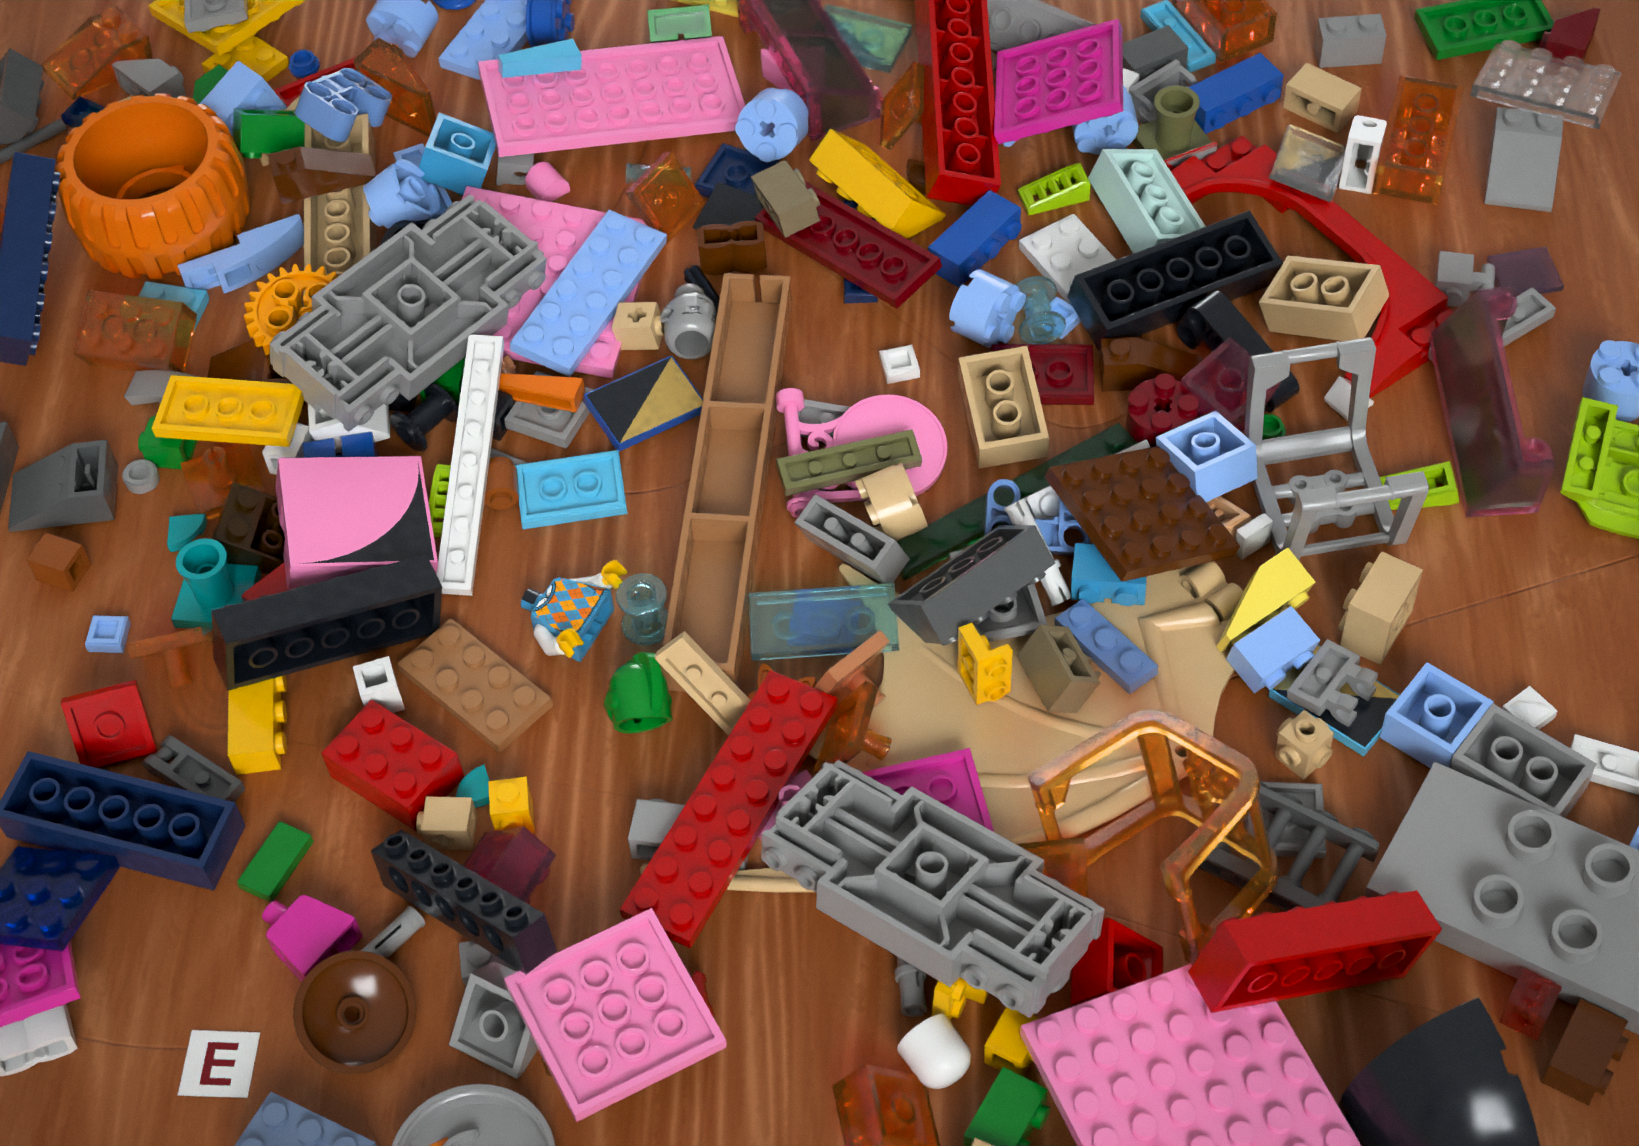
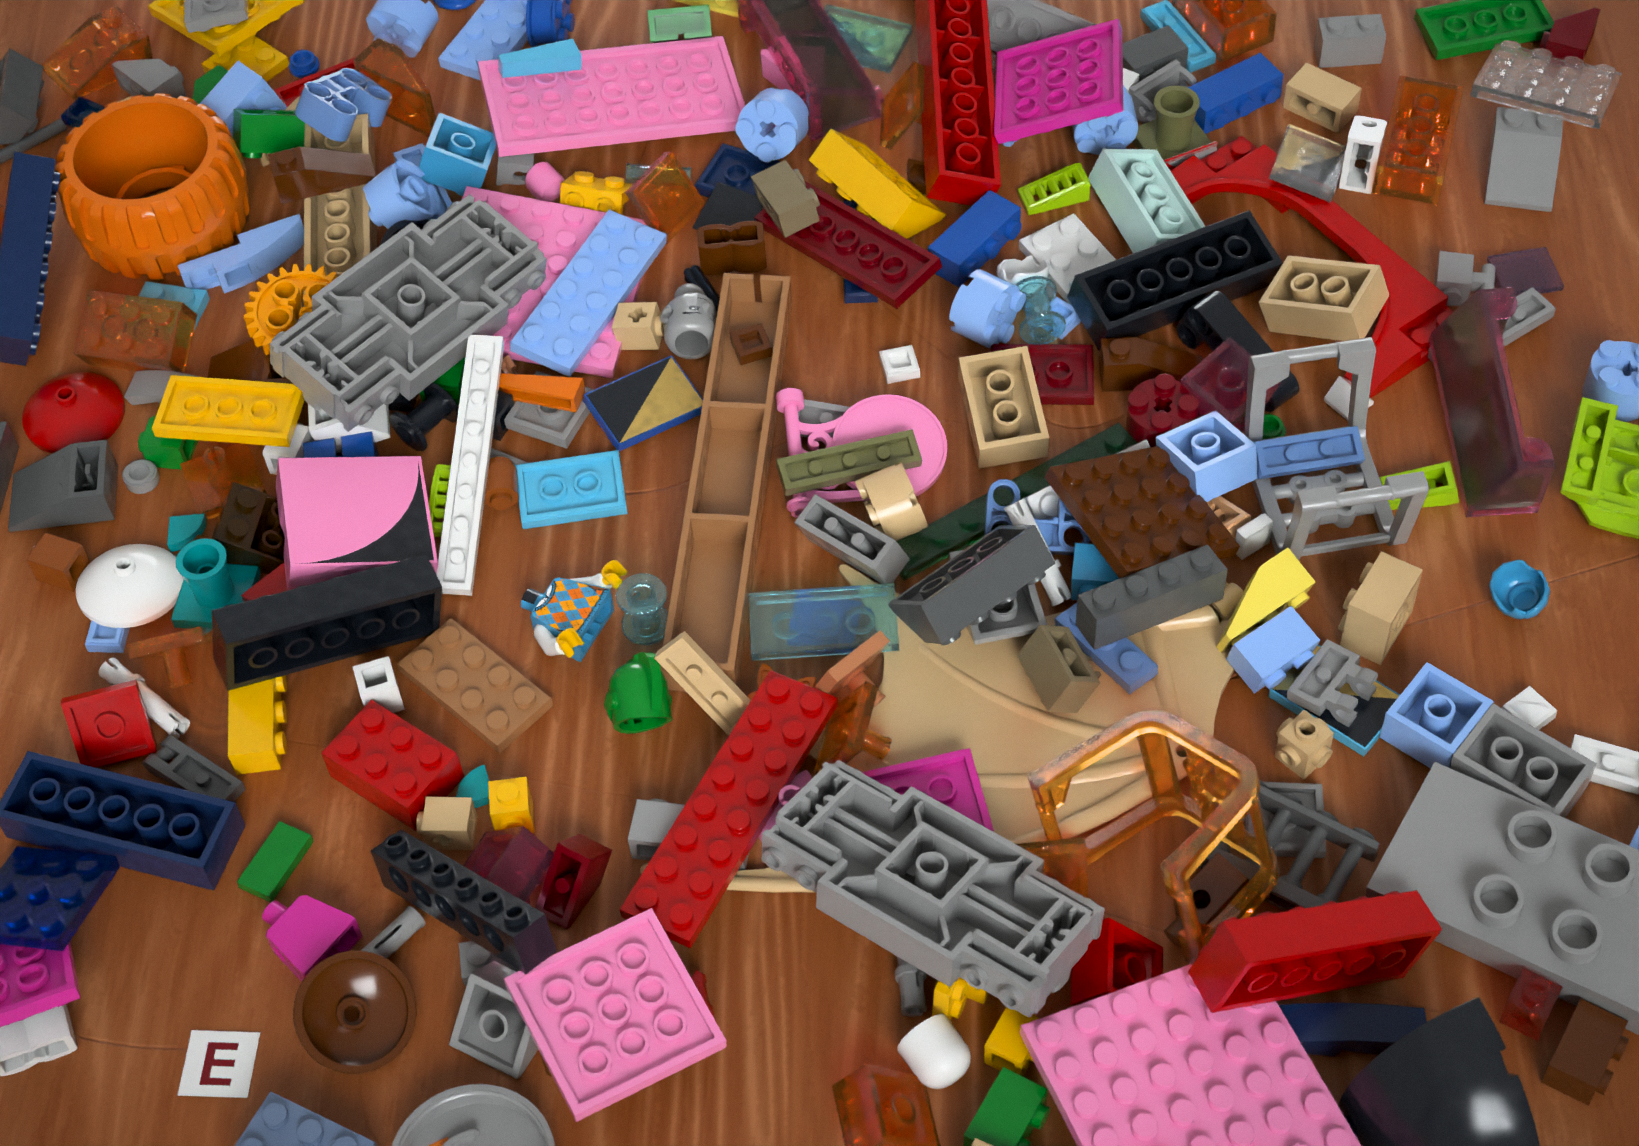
(73, 410): none -> red dish
(129, 586): none -> white dish
(156, 707): none -> white pin
(572, 878): none -> dark red slope
(594, 193): none -> yellow bracket
(751, 344): none -> reddish brown plate
(981, 669): yellow bracket -> none
(1017, 270): none -> white hair
(1150, 597): none -> dark grey brick
(1212, 892): none -> reddish brown torso
(1309, 452): none -> medium blue plate
(1352, 1027): none -> dark blue slope
(1519, 590): none -> dark azure hair

